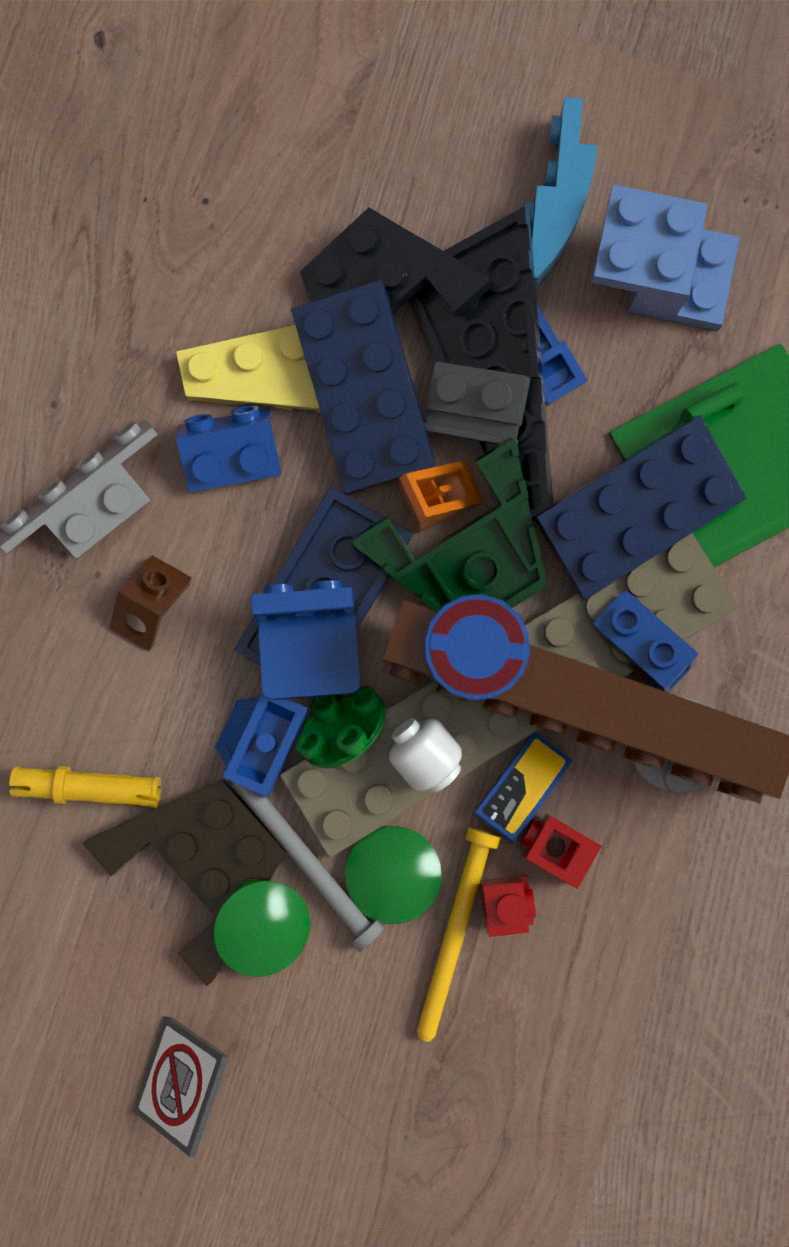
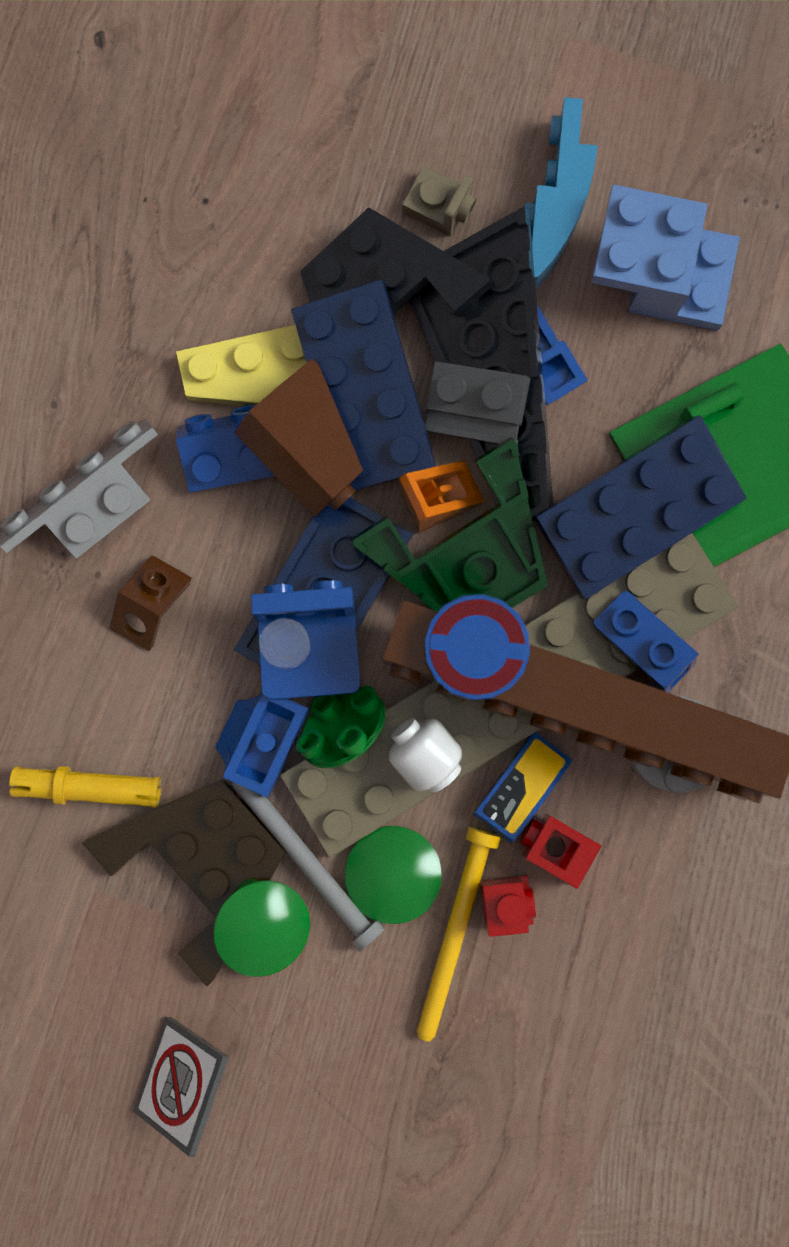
(284, 643): none -> clear tile
(304, 440): none -> reddish brown slope
(440, 200): none -> dark tan bracket

